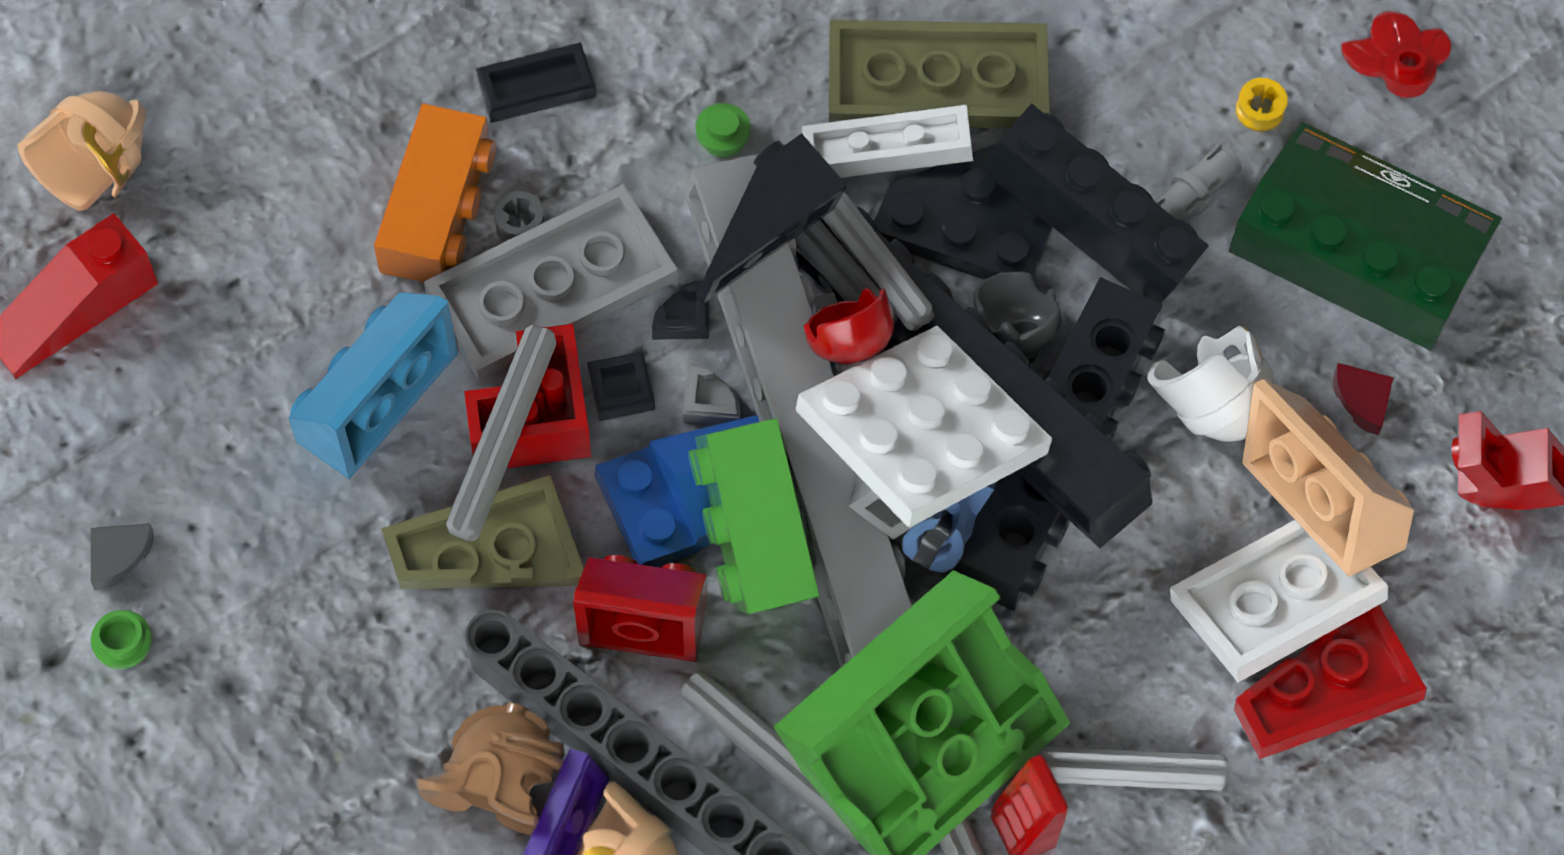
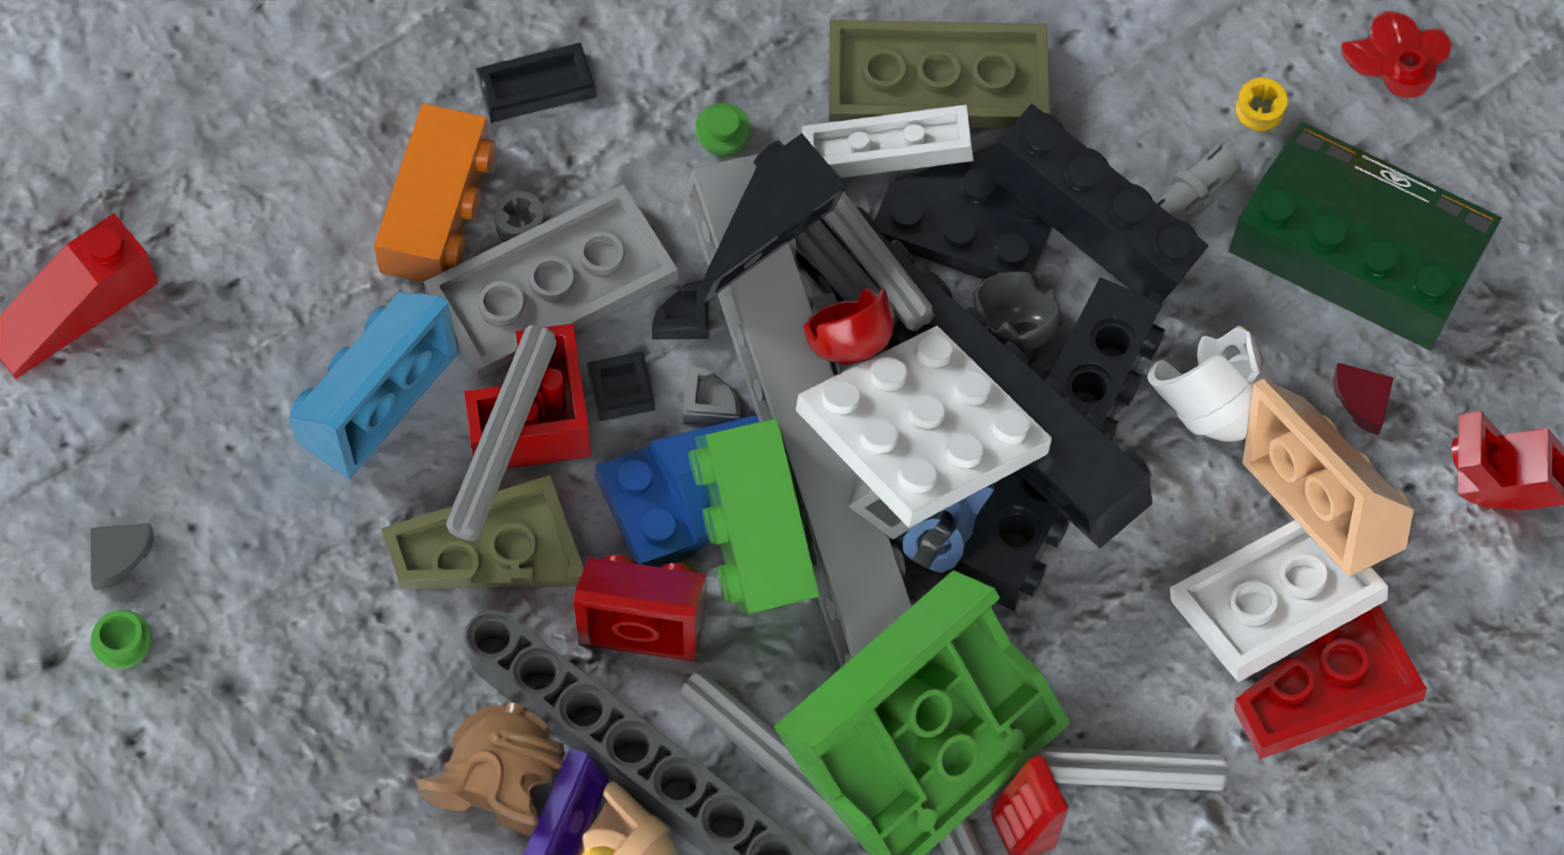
(86, 147): light nougat helmet -> none

